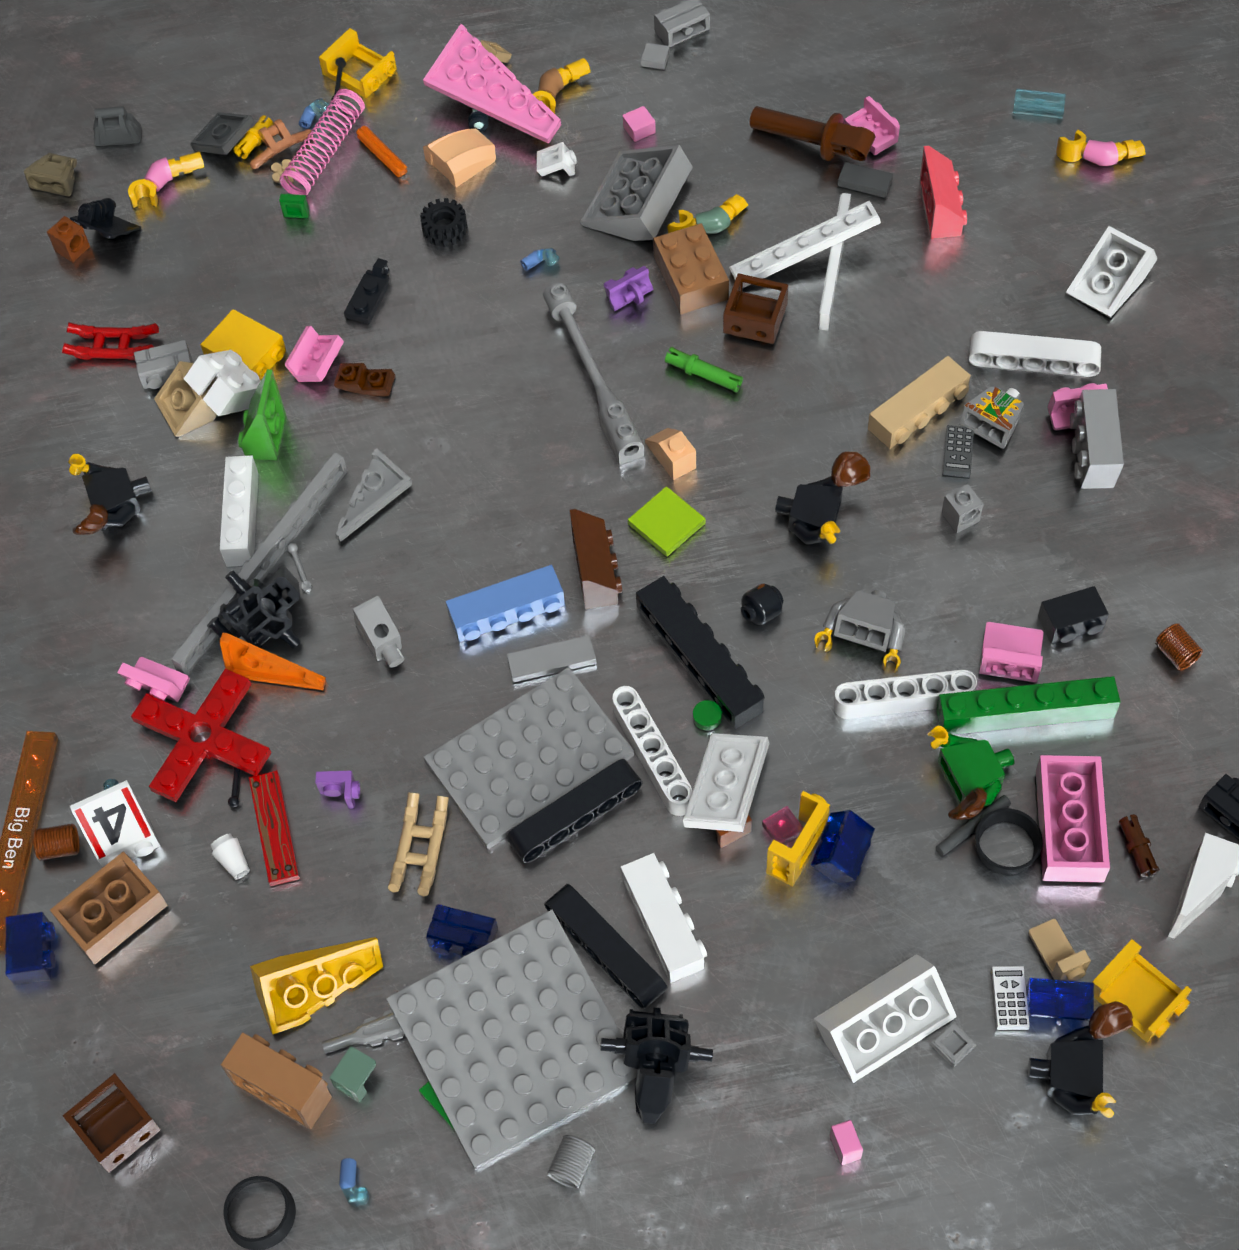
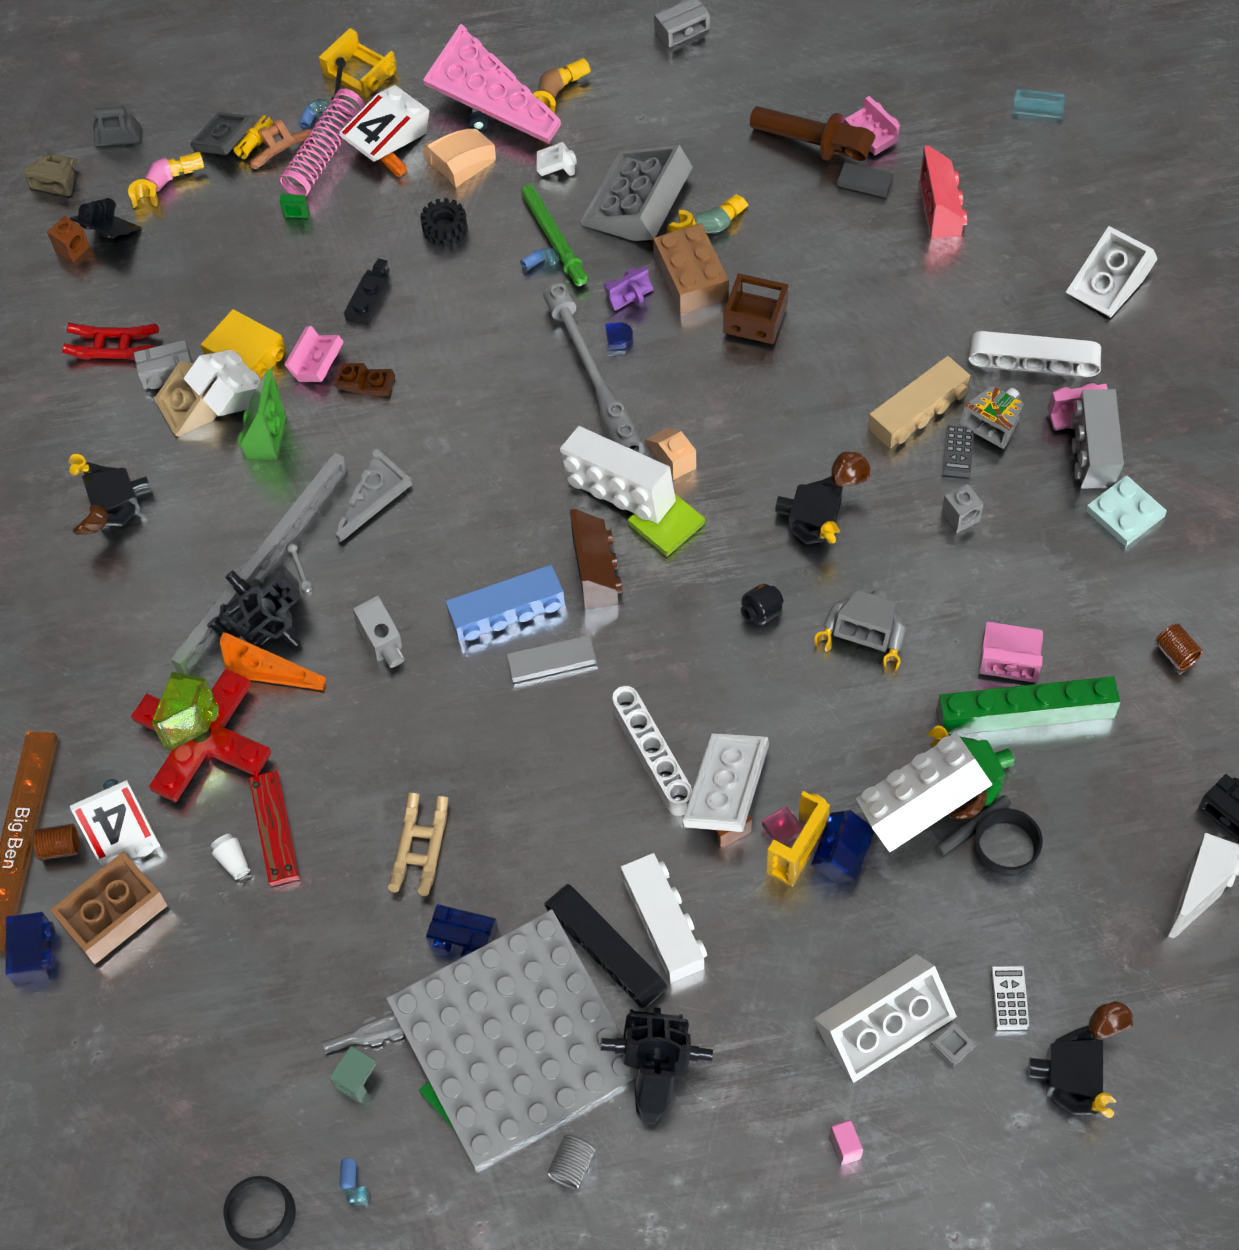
(114, 1125): reddish brown piece -> none
(156, 678): bright pink bracket -> none
(184, 710): none -> clear neon green slope
(233, 801): black hinge -> none
(239, 510): white brick -> none
(277, 169): tan plant -> none
(277, 1079): medium nougat brick -> none
(305, 981): yellow wedge -> none
(337, 783): medium lavender bracket -> none
(386, 123): none -> white slope
(498, 51): tan plate -> none
(527, 756): light grey plate -> none
(571, 263): none -> bright green axle
(574, 810): black beam -> none
(618, 335): none -> clear blue tile
(618, 474): none -> white brick
(639, 123): bright pink piece -> none
(655, 56): light grey tile -> none
(694, 365): bright green pin -> none
(700, 652): black brick -> none
(707, 715): green tile -> none
(808, 243): white tile -> none
(832, 271): white tile -> none
(889, 691): white beam -> none
(923, 791): none -> white brick
(1058, 952): tan bracket -> none
(1060, 999): clear blue panel -> none
(1072, 818): bright pink brick -> none
(1073, 615): black brick -> none
(1097, 151): yellow piece -> none
(1126, 510): none -> light aqua plate
(1139, 845): reddish brown pin -> none
(1144, 991): yellow panel -> none

